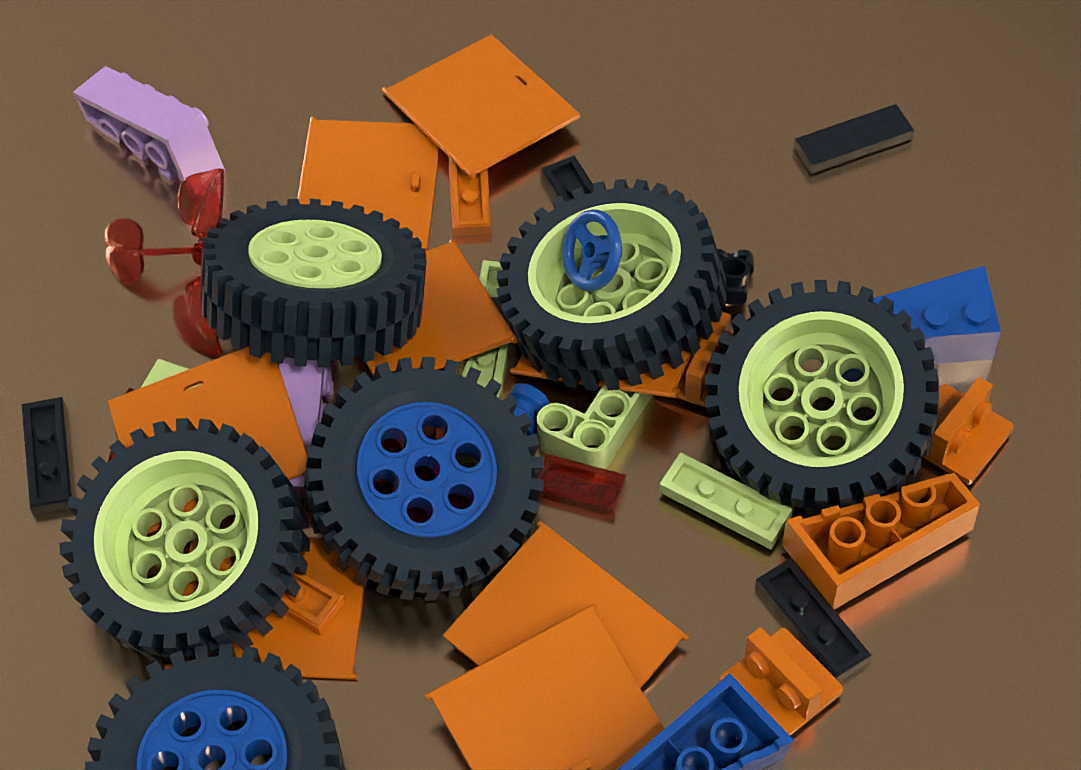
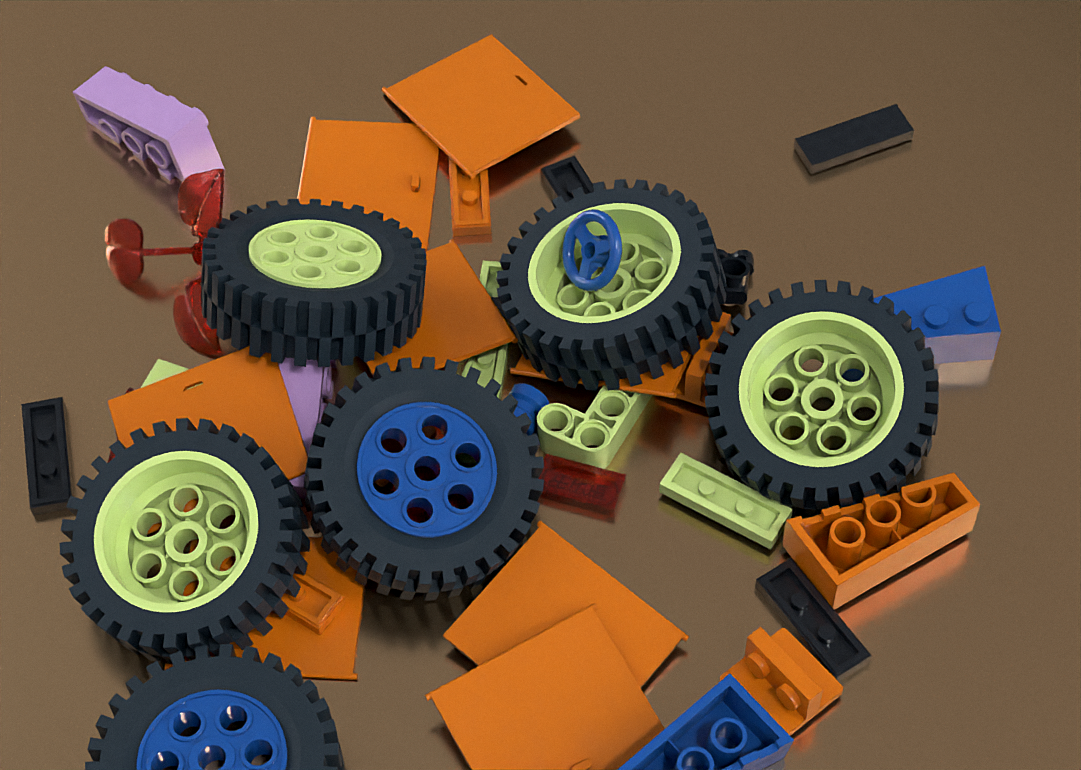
(967, 431): orange bracket -> none

